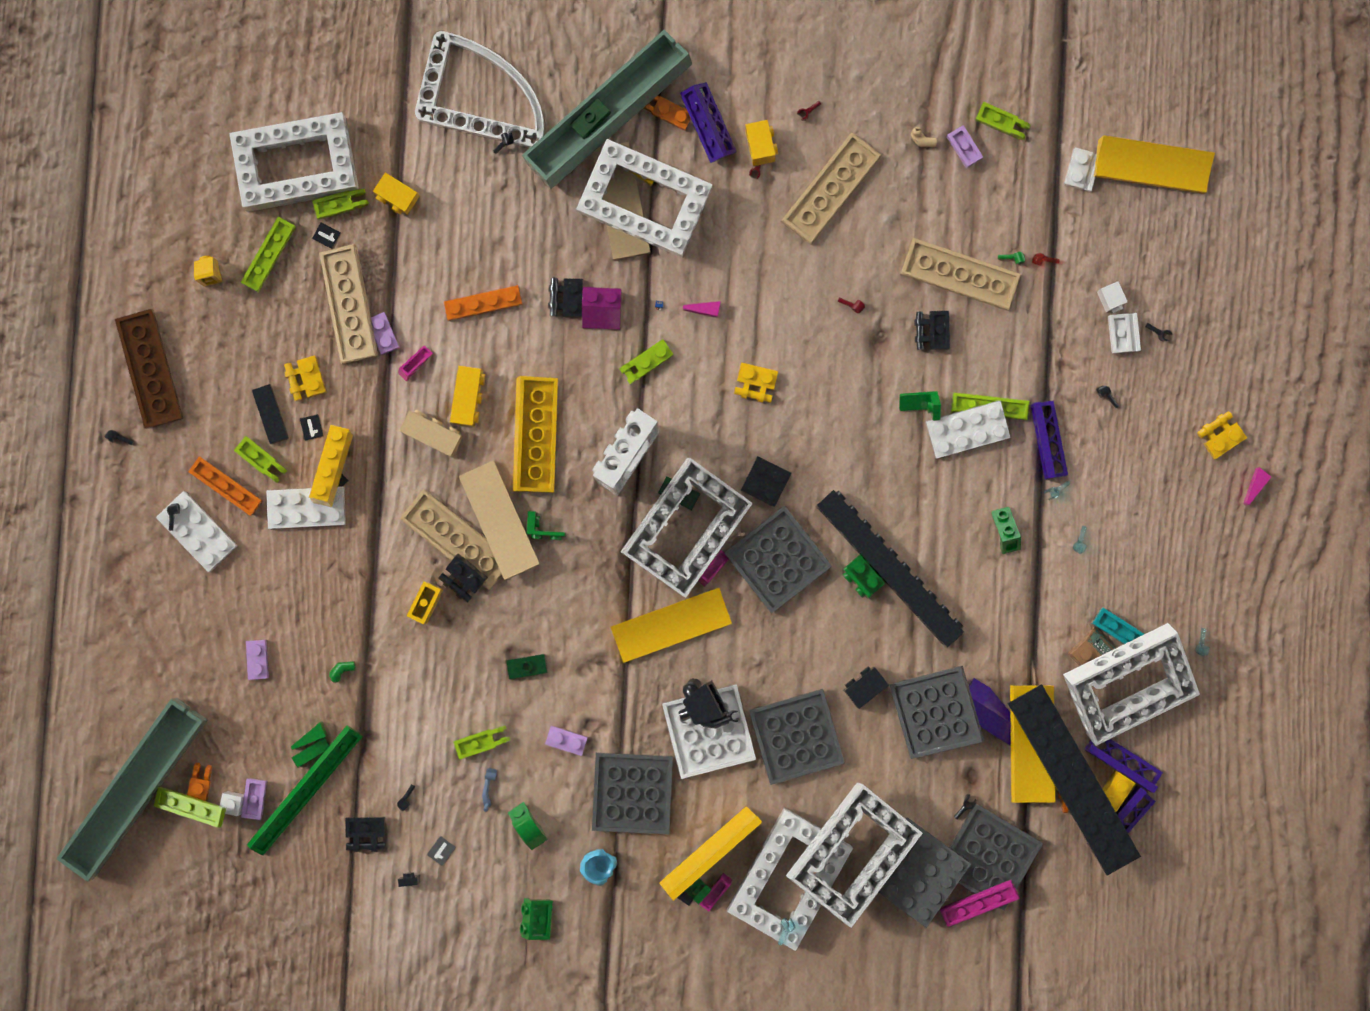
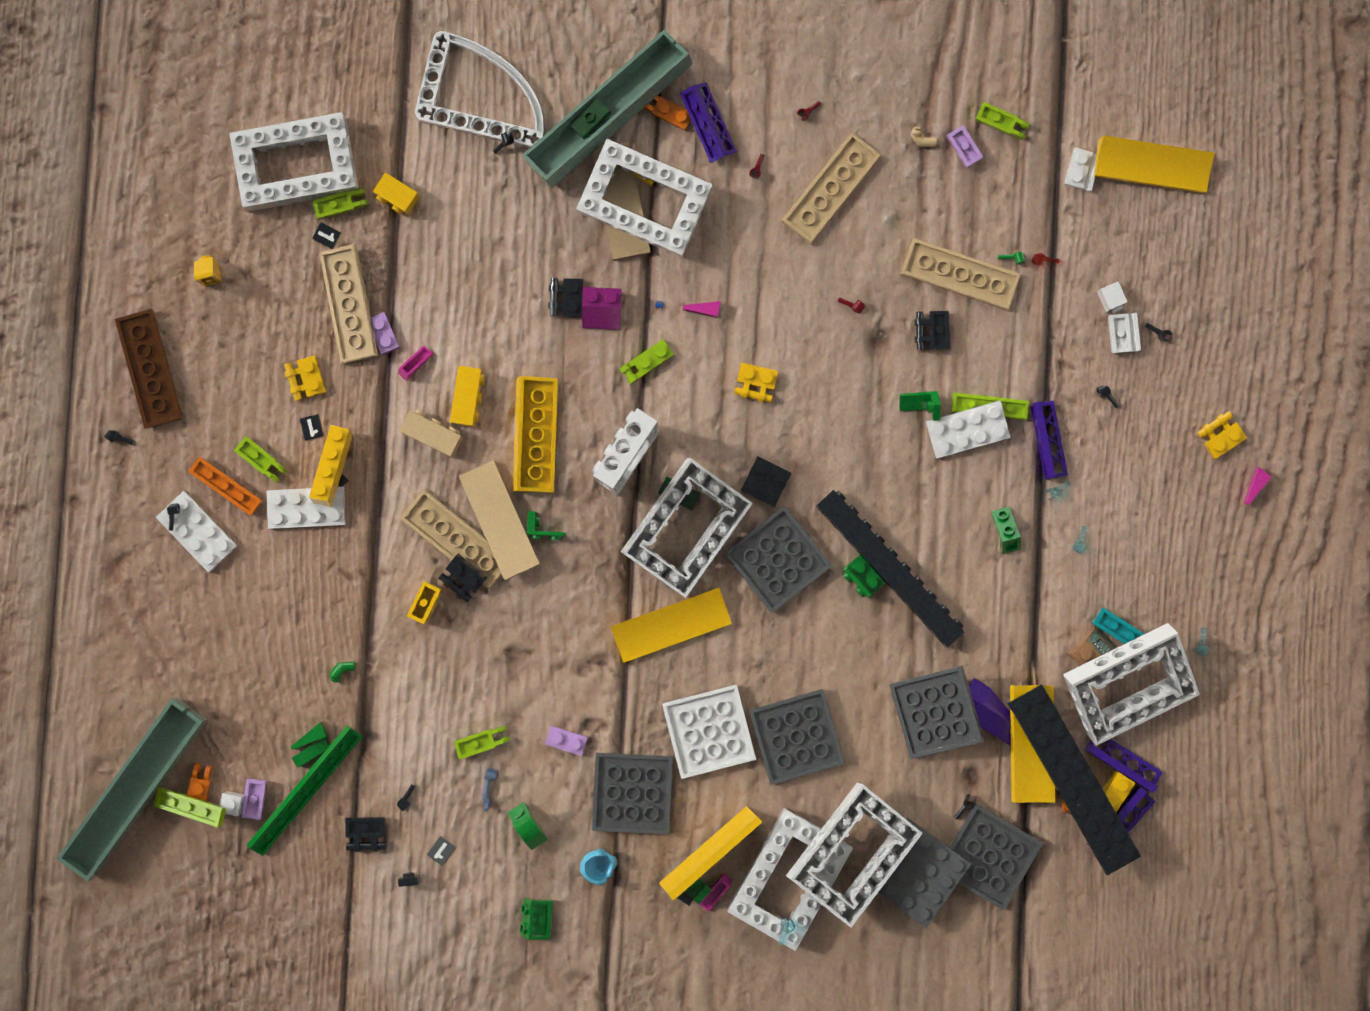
(257, 659): lavender plate -> none
(268, 254): lime plate -> none
(270, 414): black tile -> none
(483, 303): orange plate -> none
(526, 666): dark green plate -> none
(704, 705): black torso -> none
(713, 568): dark pink piece -> none
(760, 142): yellow brick -> none
(865, 687): black brick -> none
(979, 903): dark pink tile -> none

